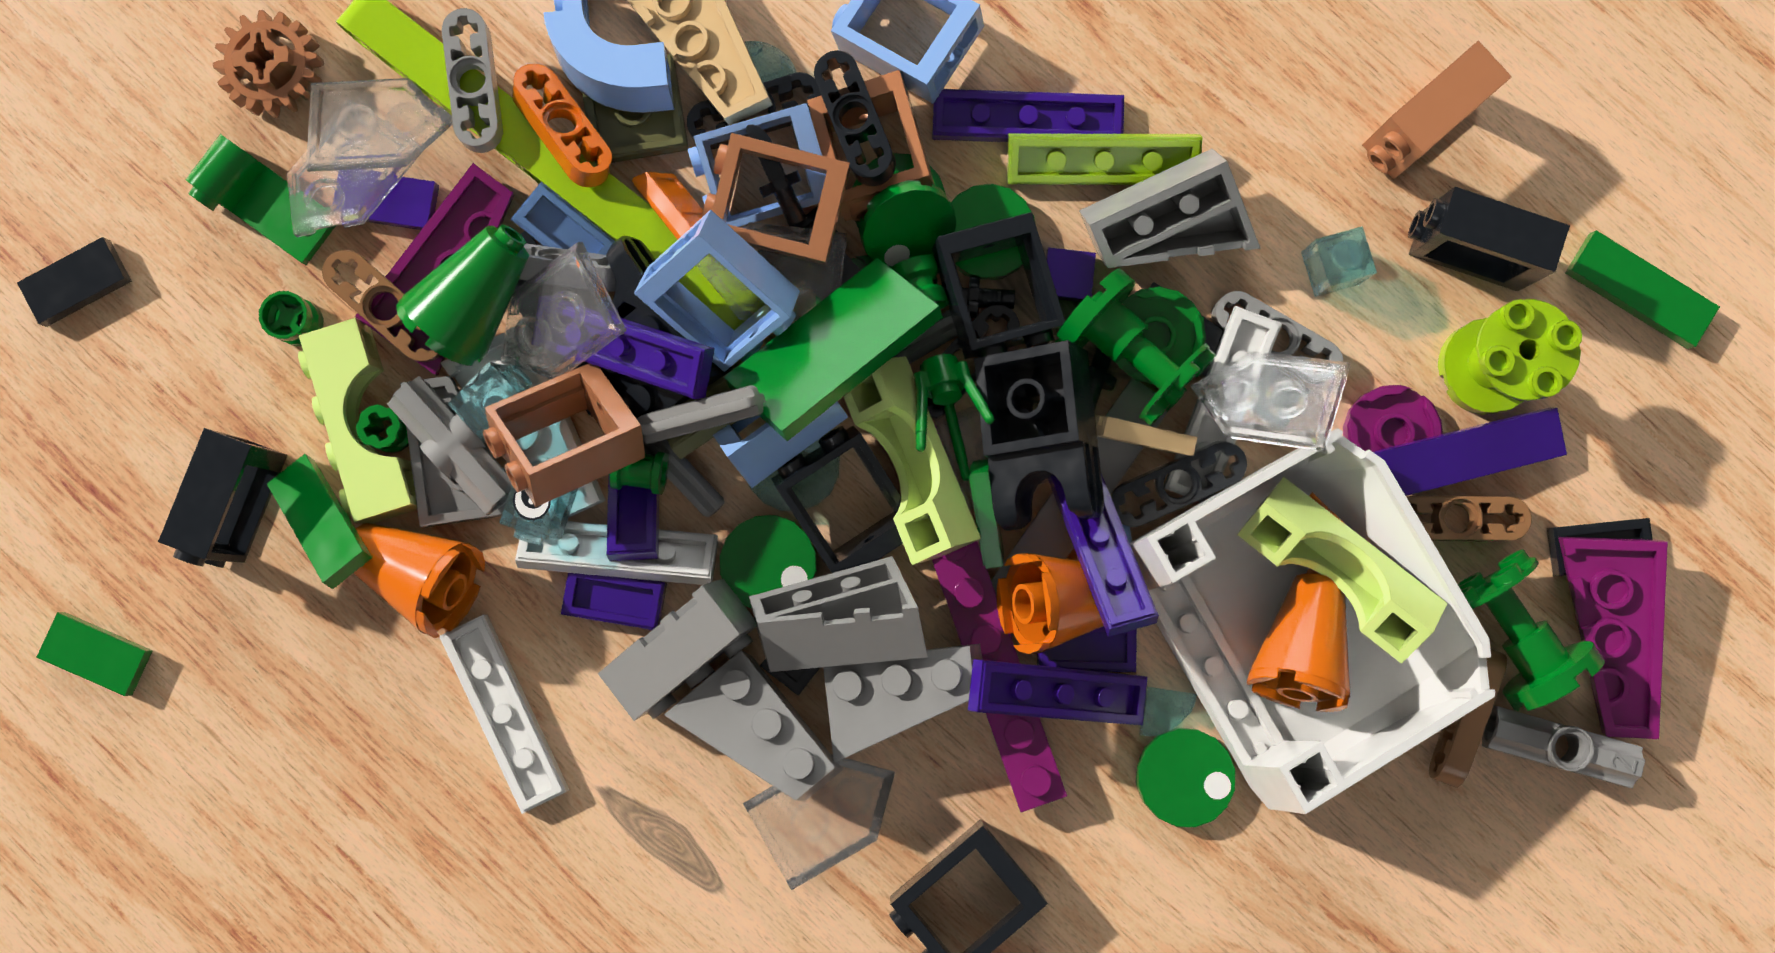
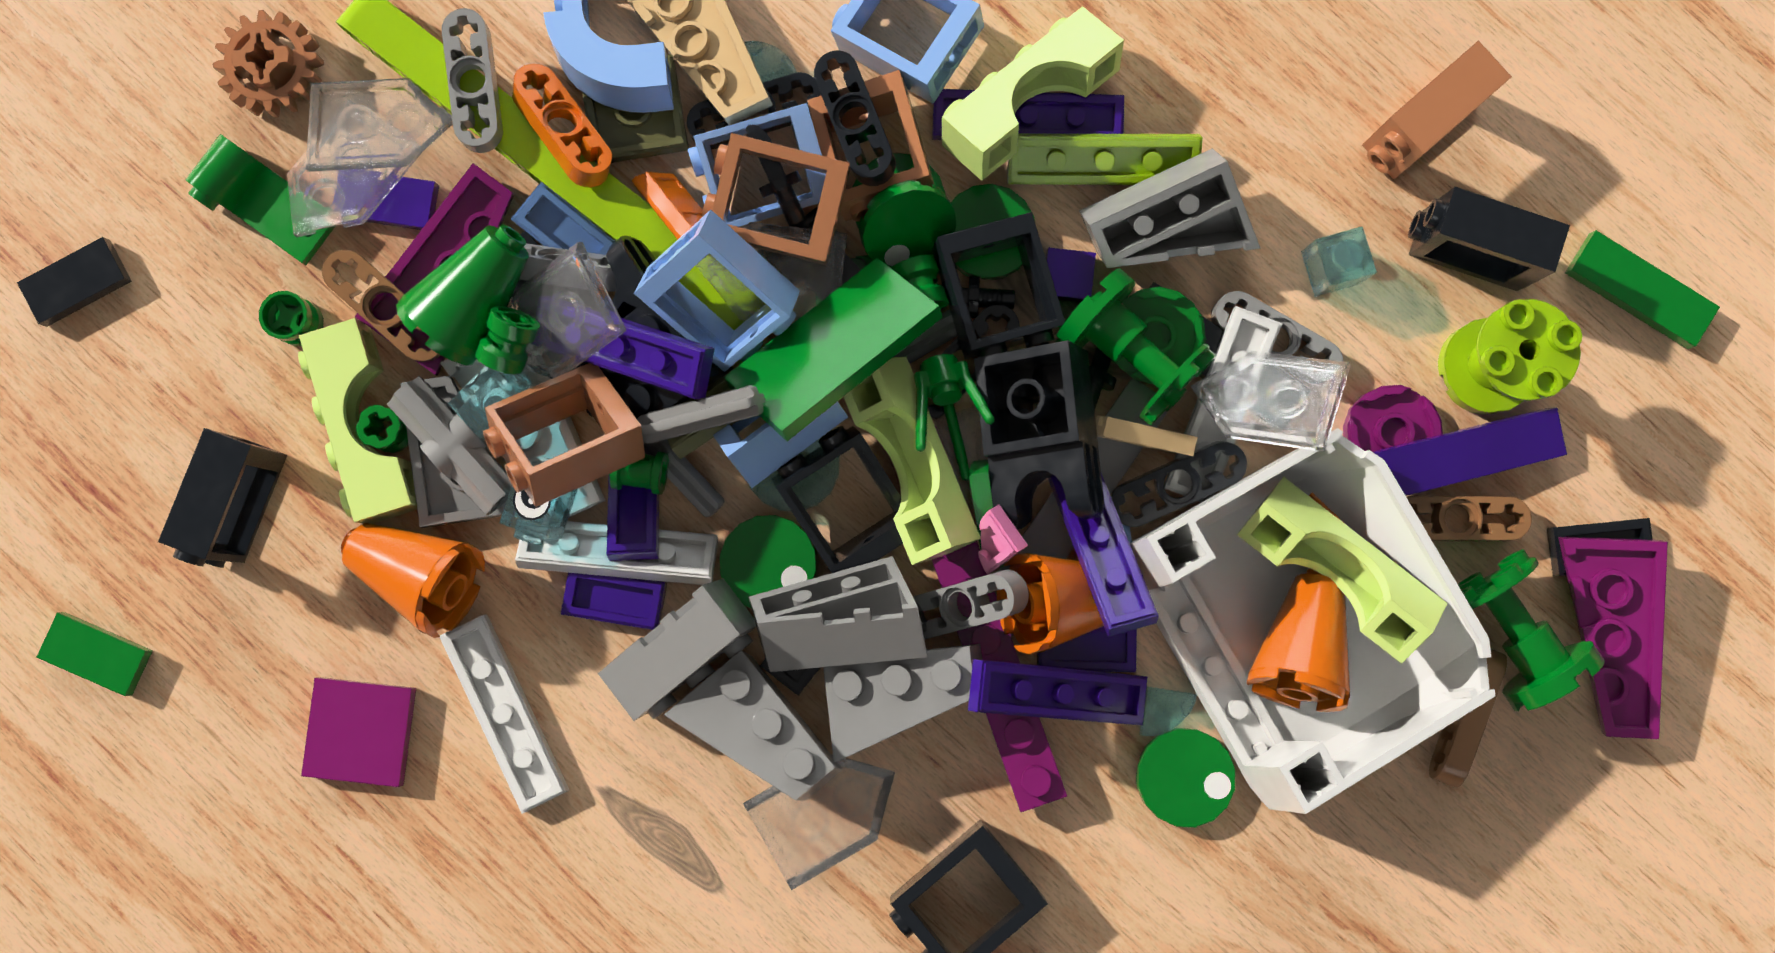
(319, 521): green tile -> none
(358, 732): none -> magenta tile
(507, 340): none -> green wheel
(982, 610): none -> light grey beam
(998, 539): none -> bright pink tile
(1071, 58): none -> yellowish green arch
(1586, 753): light grey piece -> none

